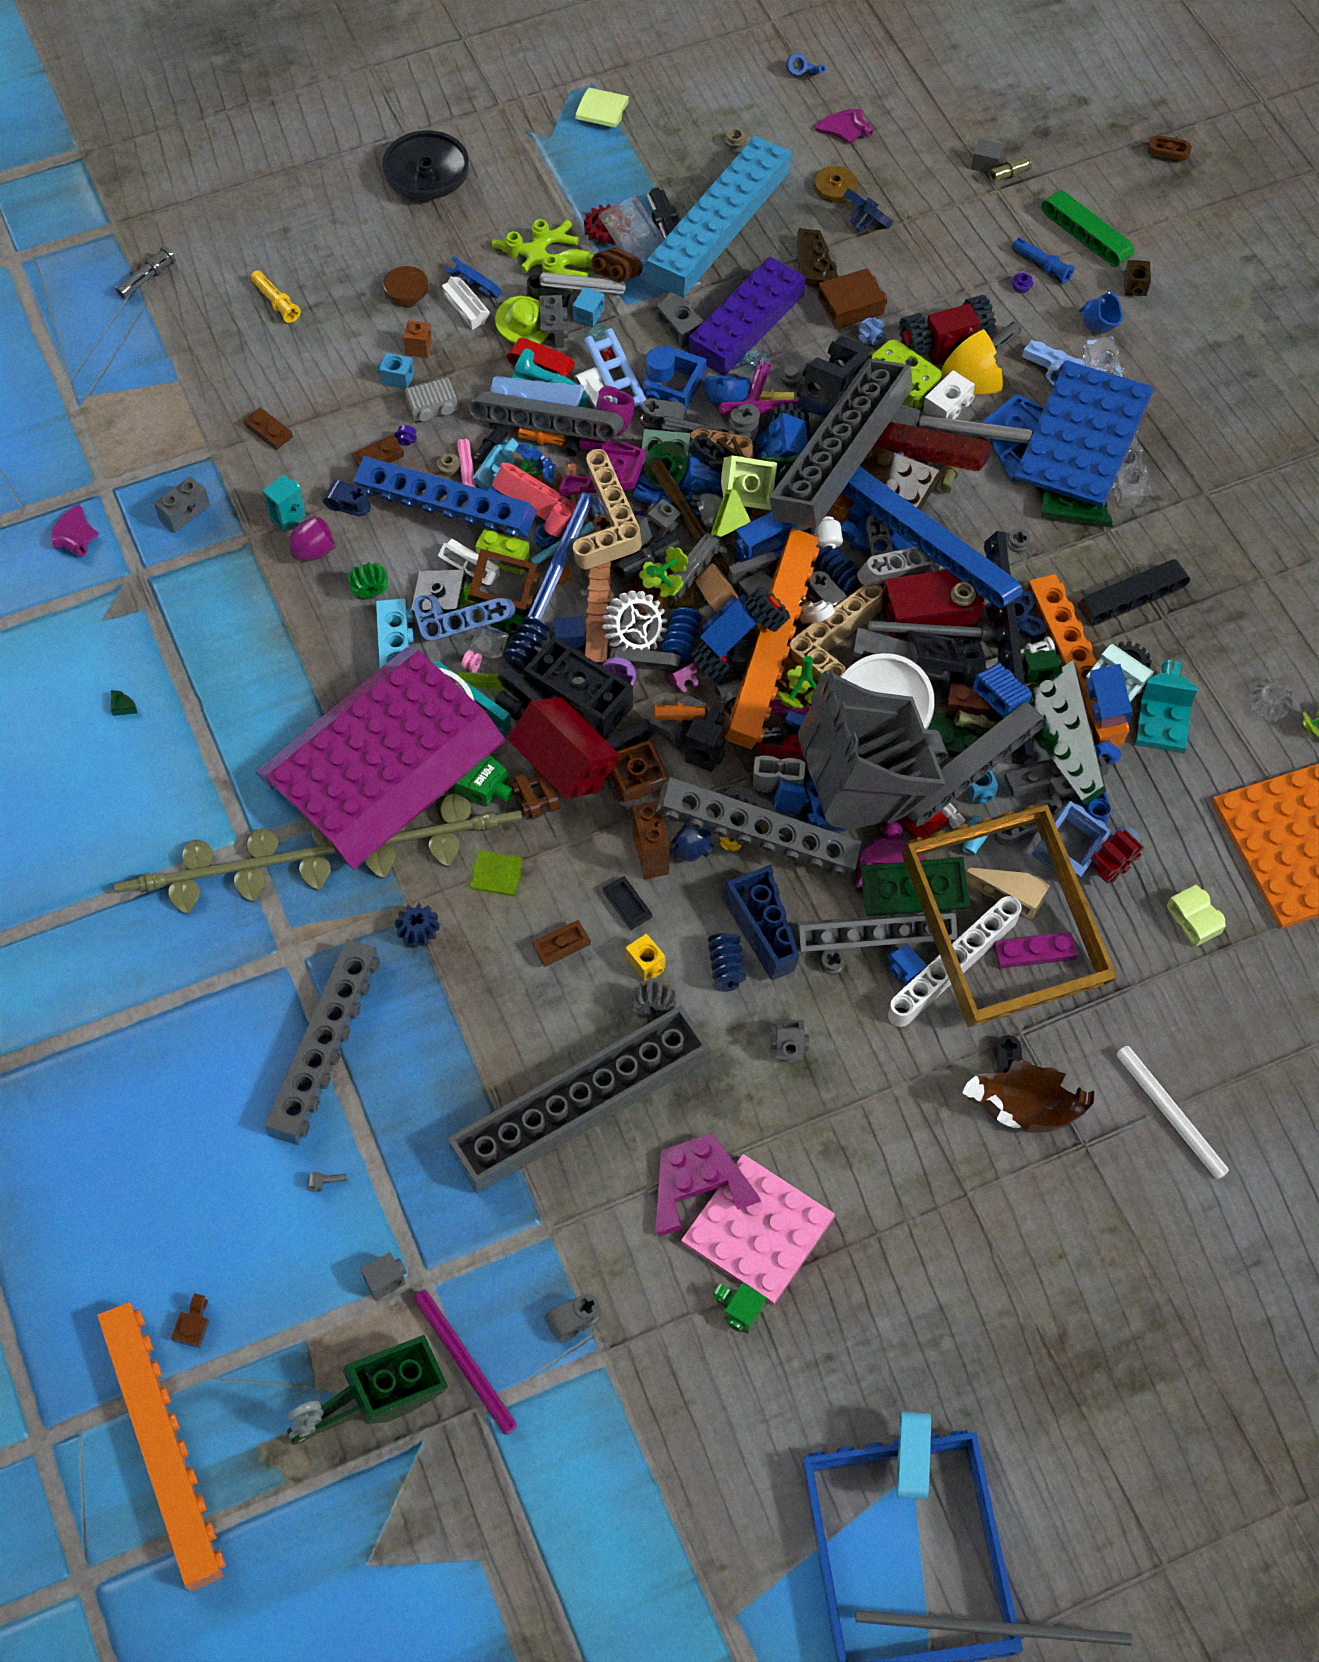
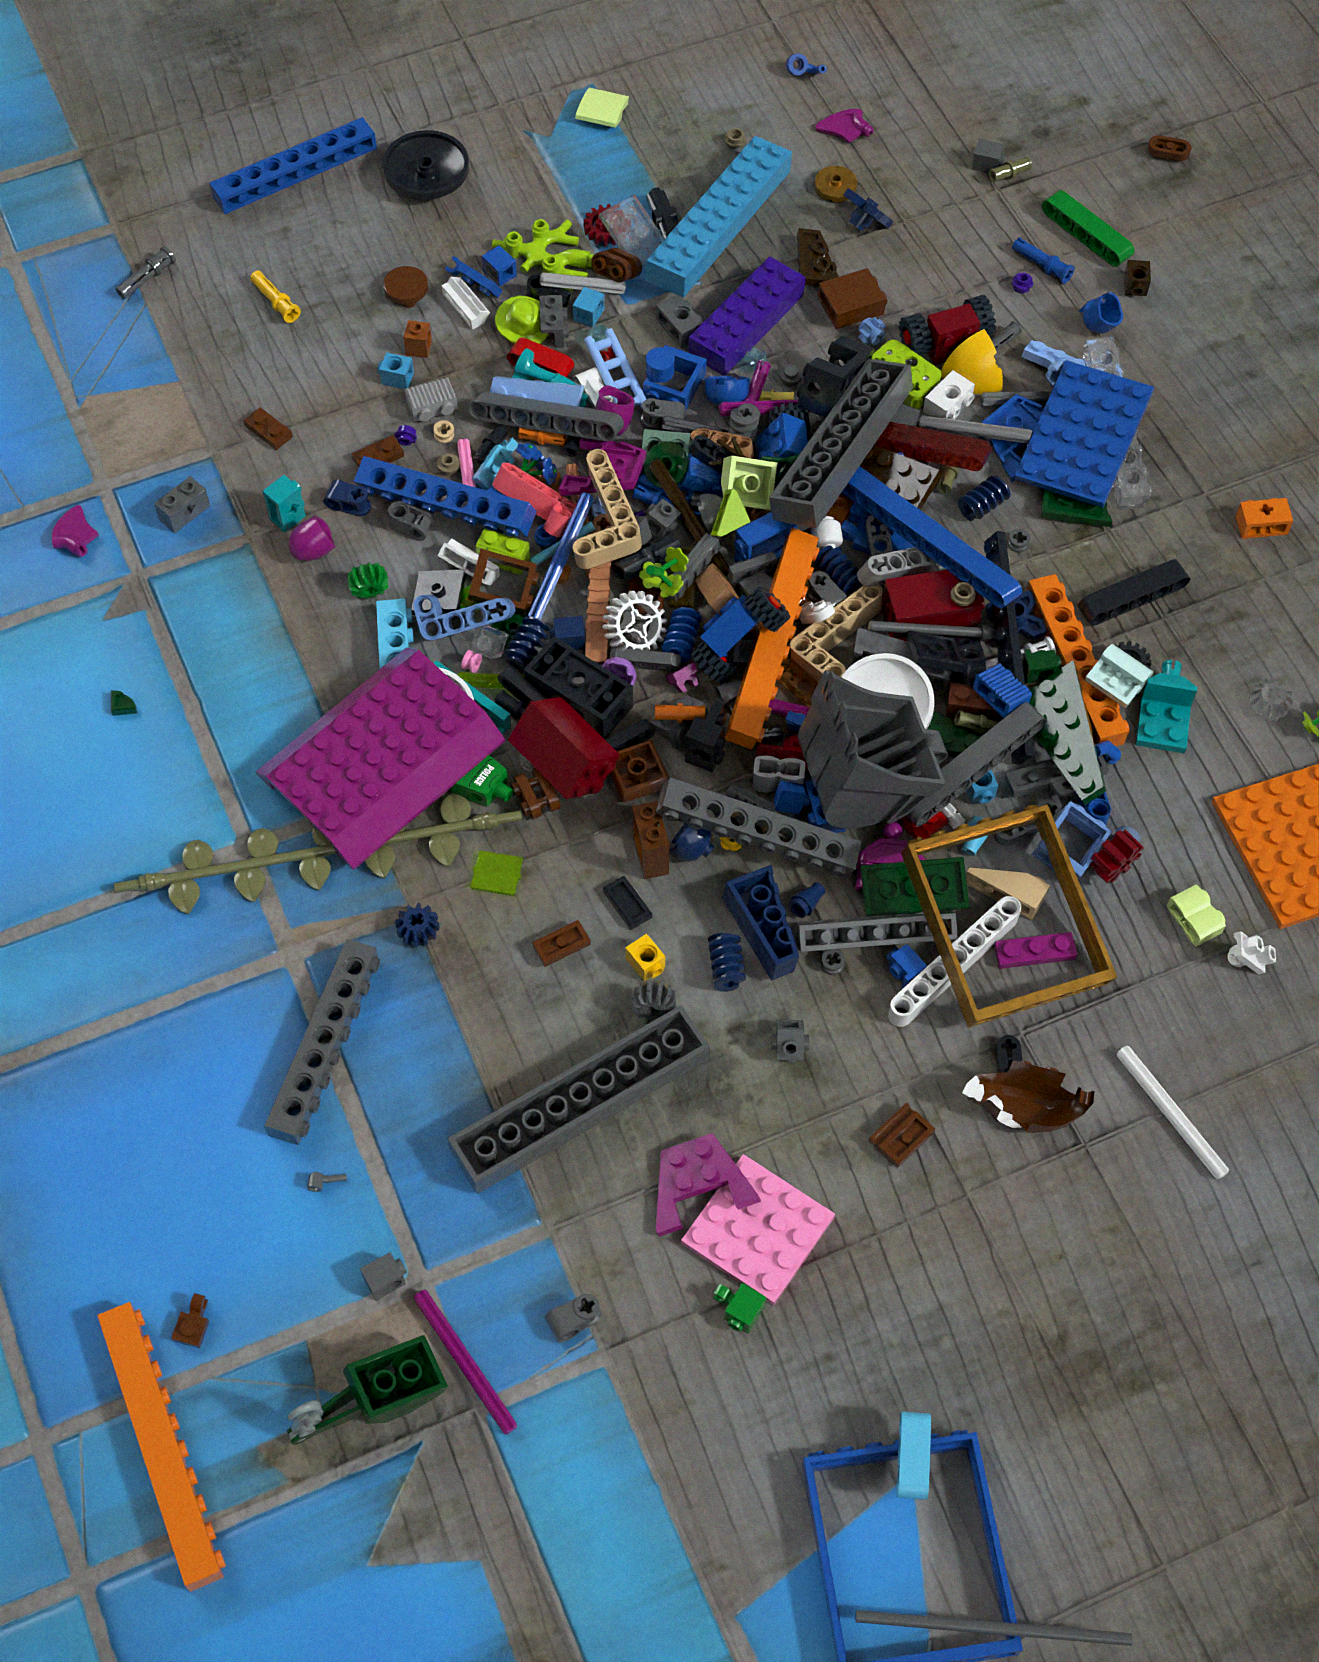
(293, 165): none -> blue brick
(410, 520): none -> dark grey piece
(443, 425): none -> tan bush
(499, 265): none -> blue brick
(800, 681): plant -> none
(805, 901): none -> dark blue cone
(902, 1135): none -> reddish brown plate
(983, 498): none -> dark blue piece
(1001, 398): none -> dark grey axle
(1110, 696): blue brick -> none
(1251, 952): none -> white hips
(1264, 518): none -> orange brick

